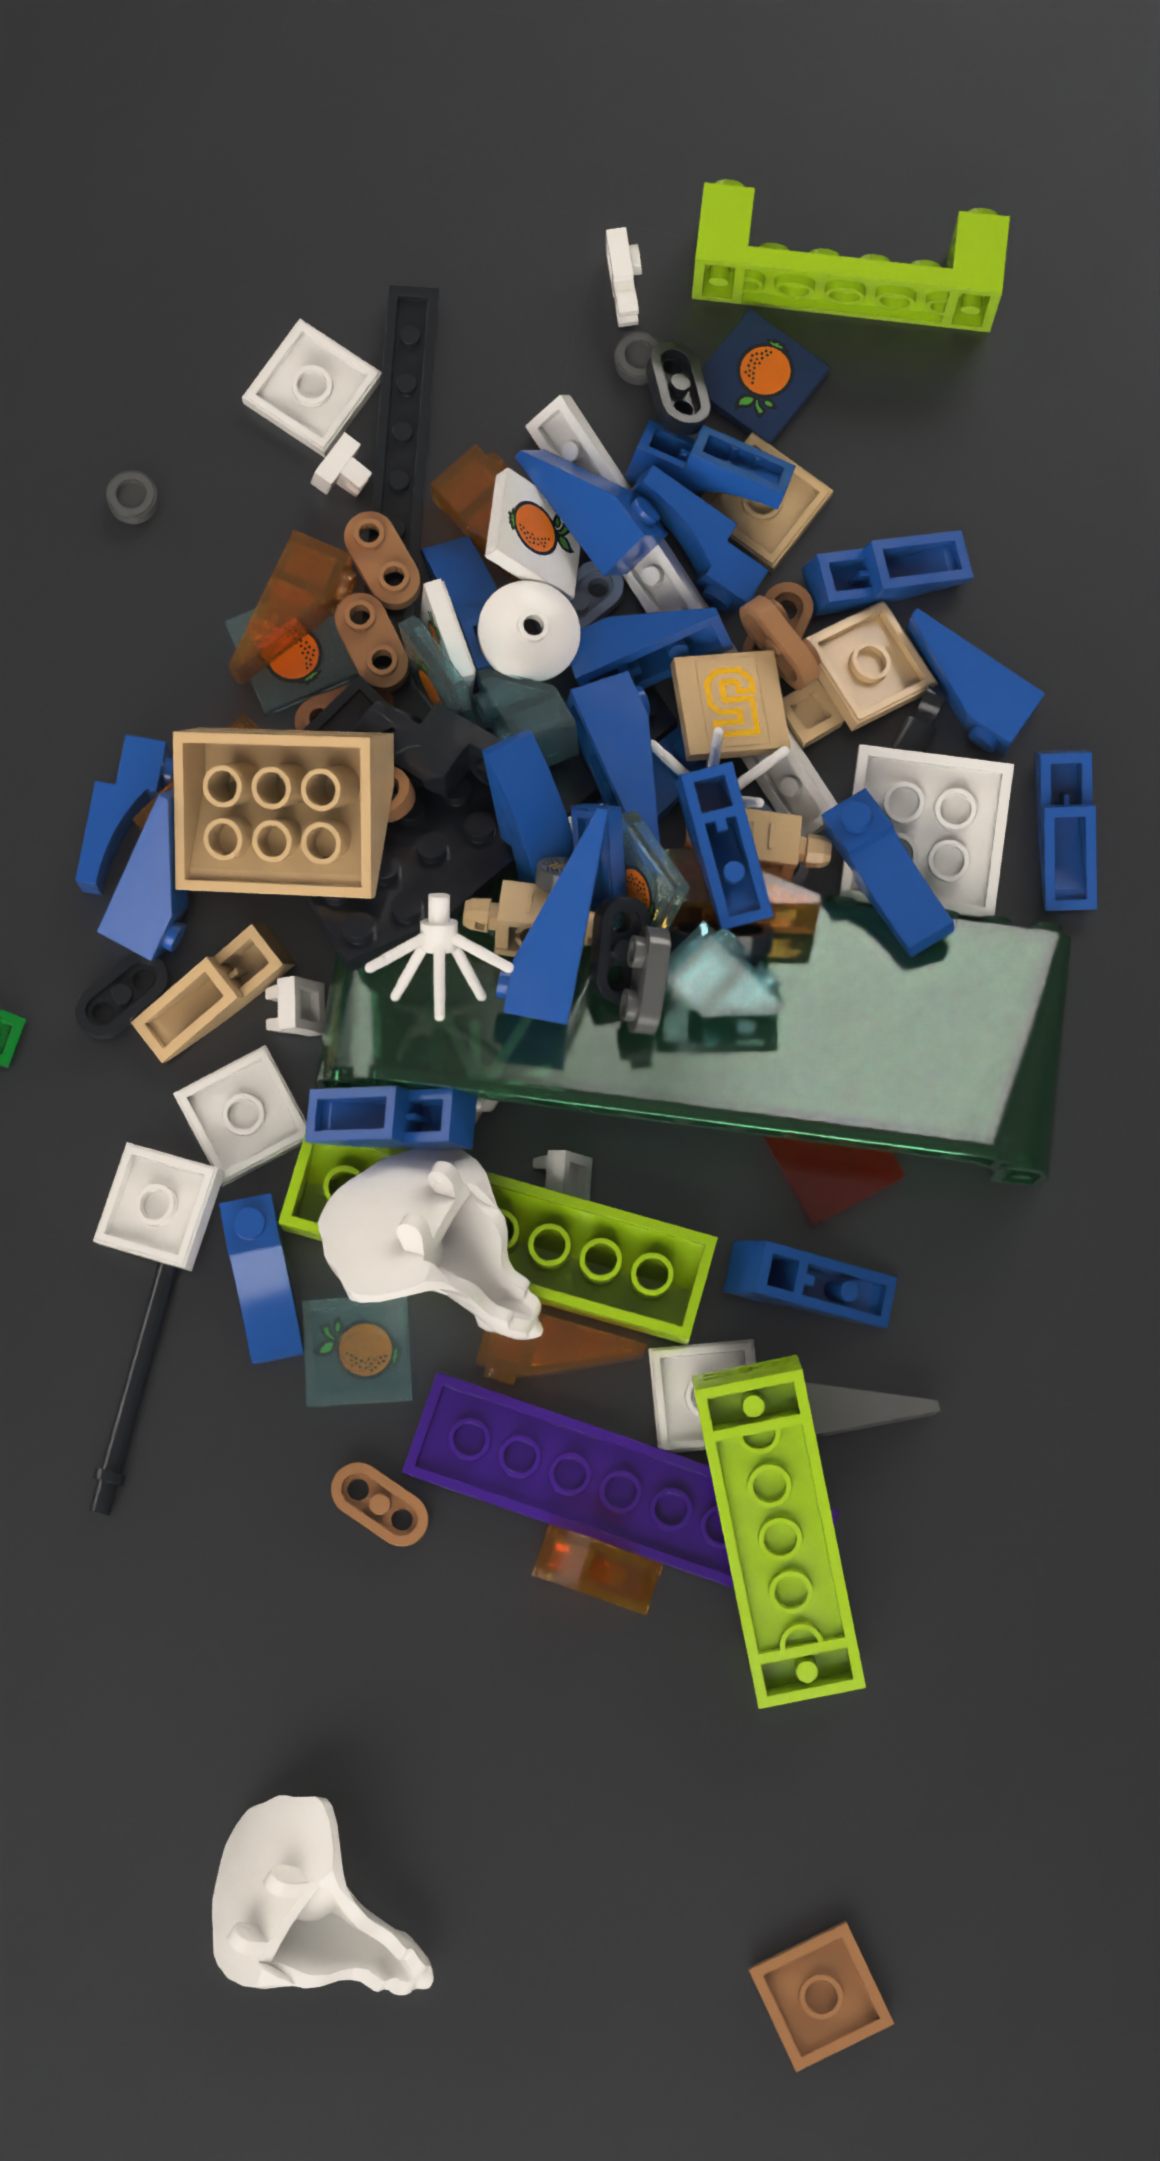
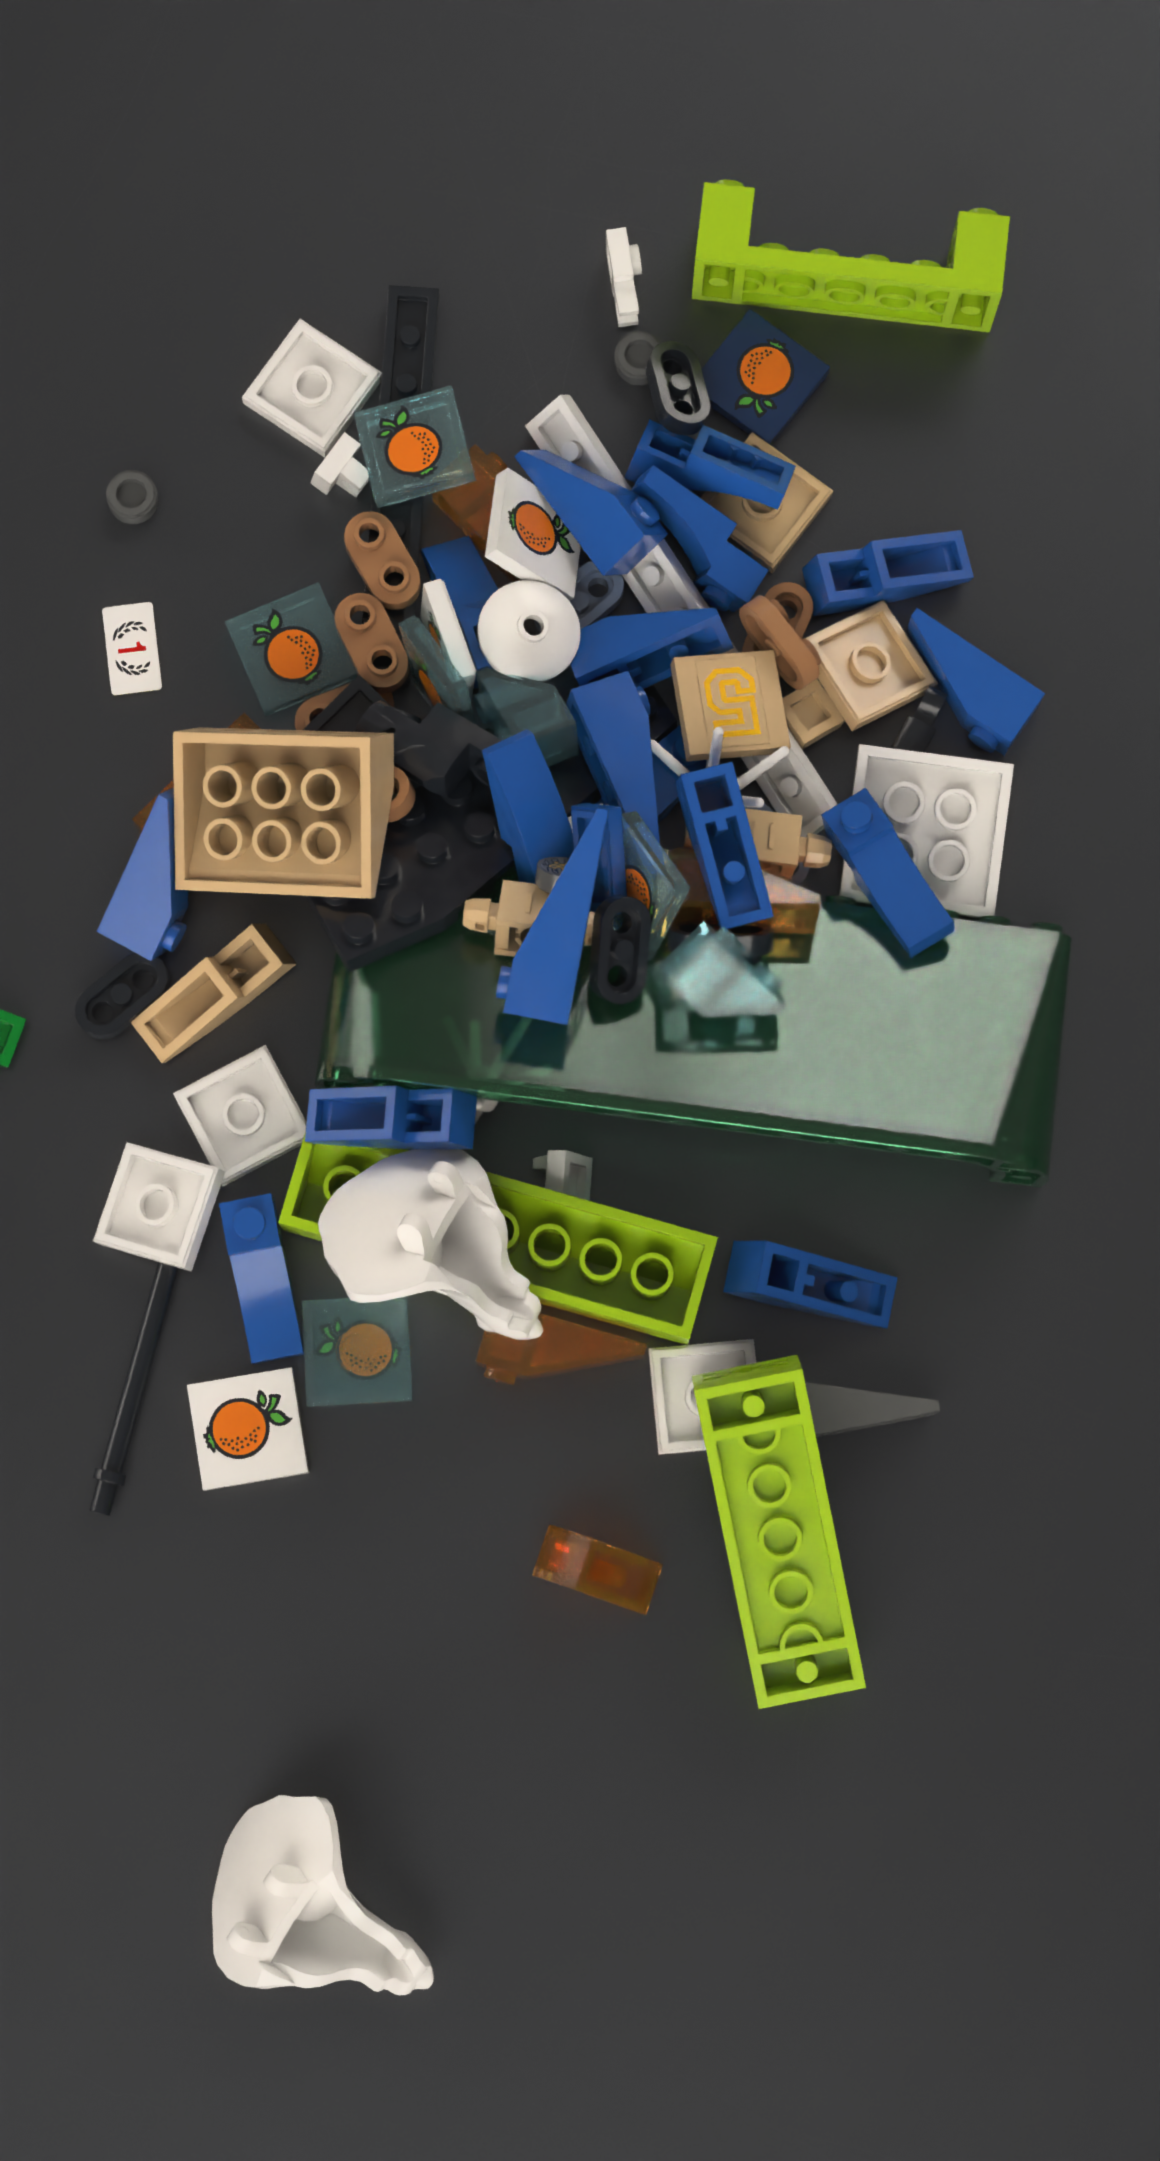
(132, 648): none -> white sticker
(141, 776): blue slope -> none
(247, 1429): none -> white tile
(296, 600): clear orange slope -> none
(299, 1006): white tile -> none
(380, 1504): medium nougat plate -> none
(414, 446): none -> clear light blue tile
(438, 937): white plant -> none
(571, 1476): dark purple plate -> none
(649, 958): dark grey plate -> none
(821, 1996): medium nougat plate -> none
(832, 1176): clear red tile -> none
(1066, 829): blue slope -> none

